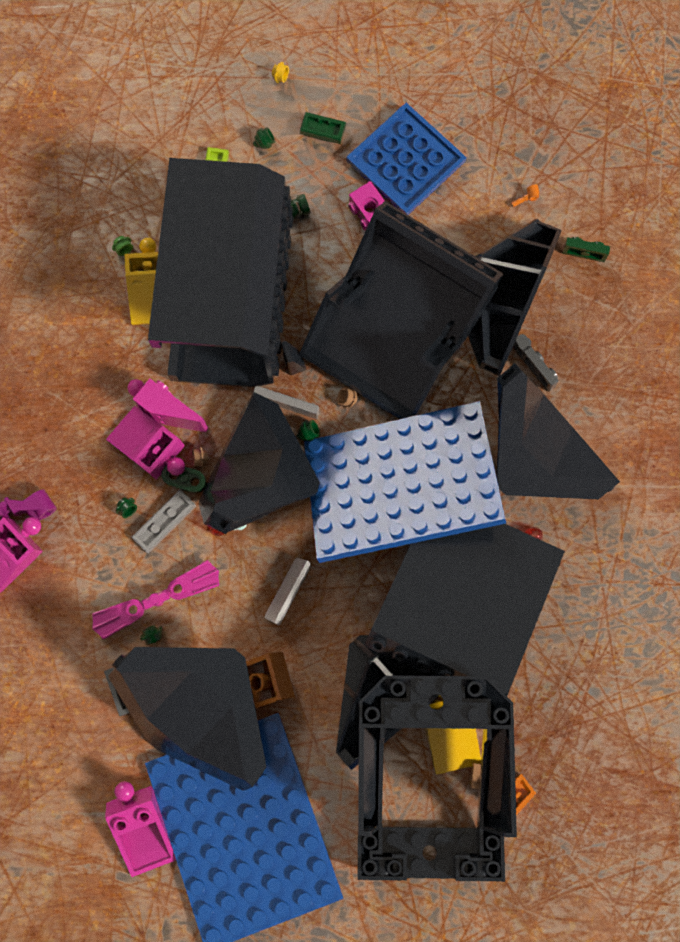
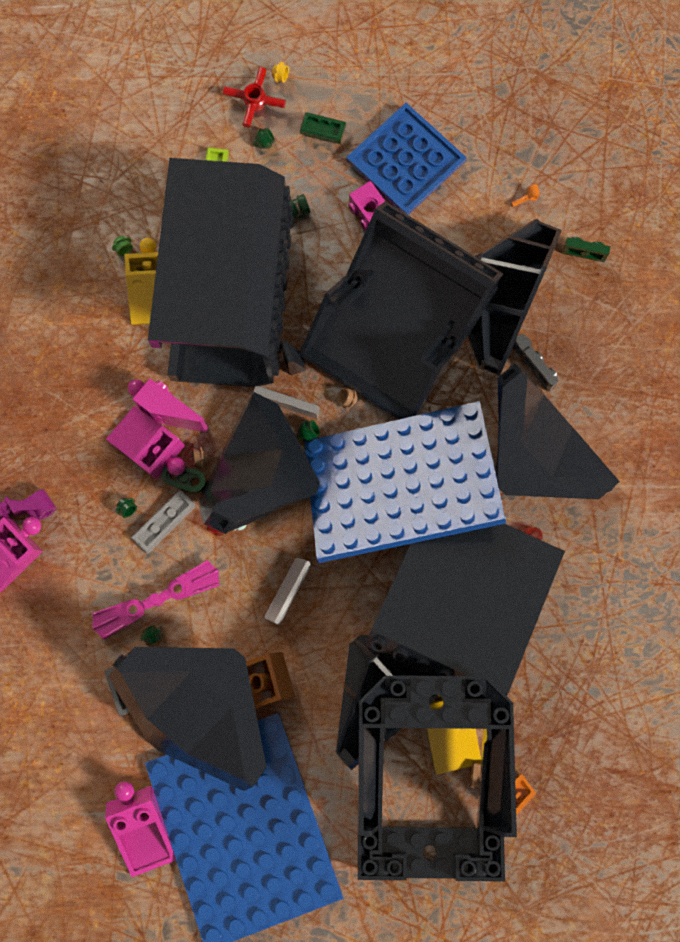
(251, 90): none -> red bar

